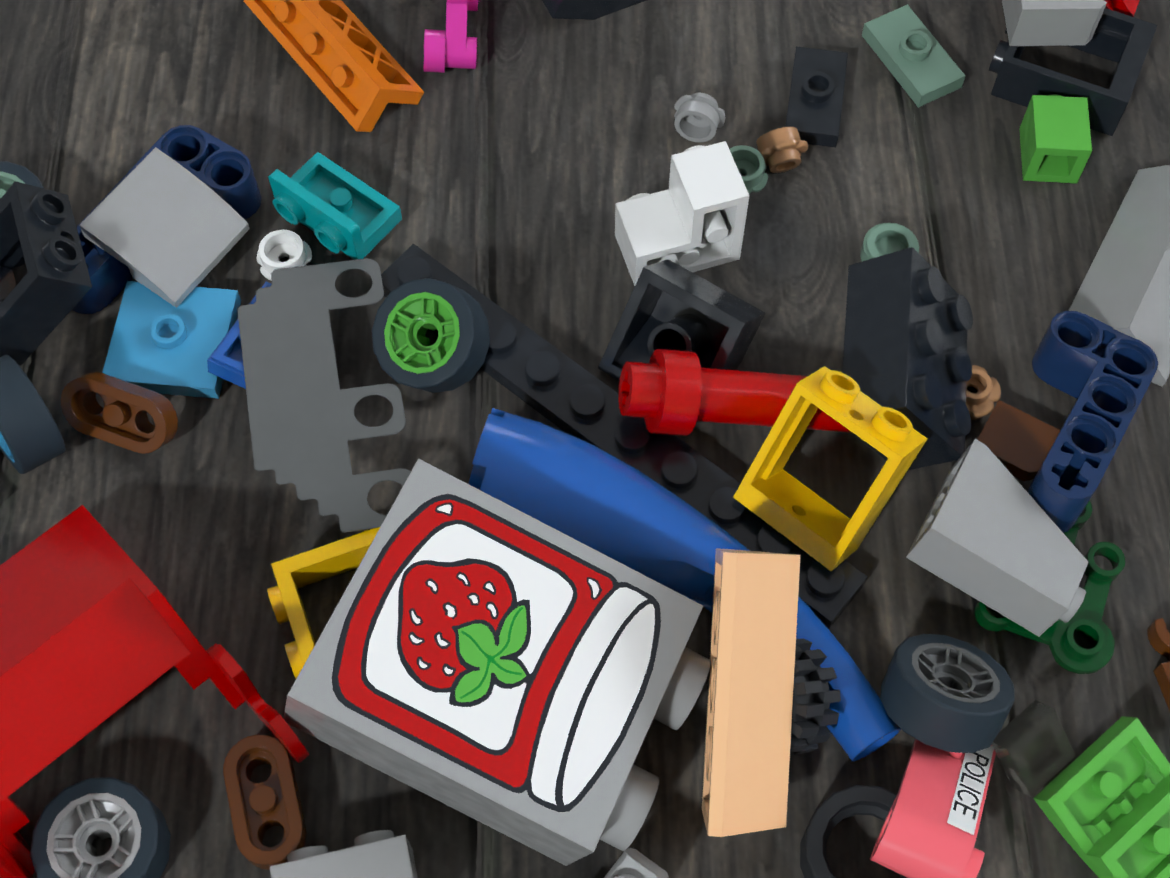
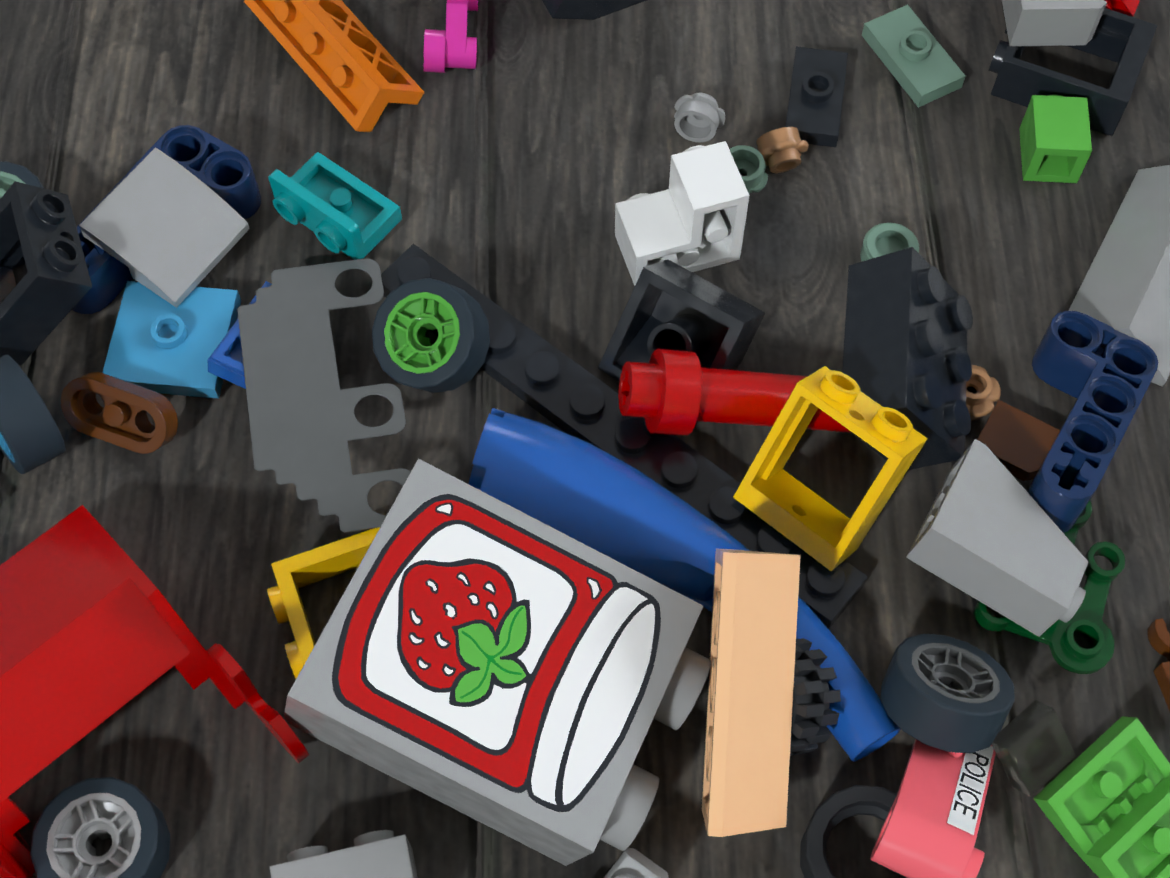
(264, 804): reddish brown plate -> none
(281, 245): white plate -> none

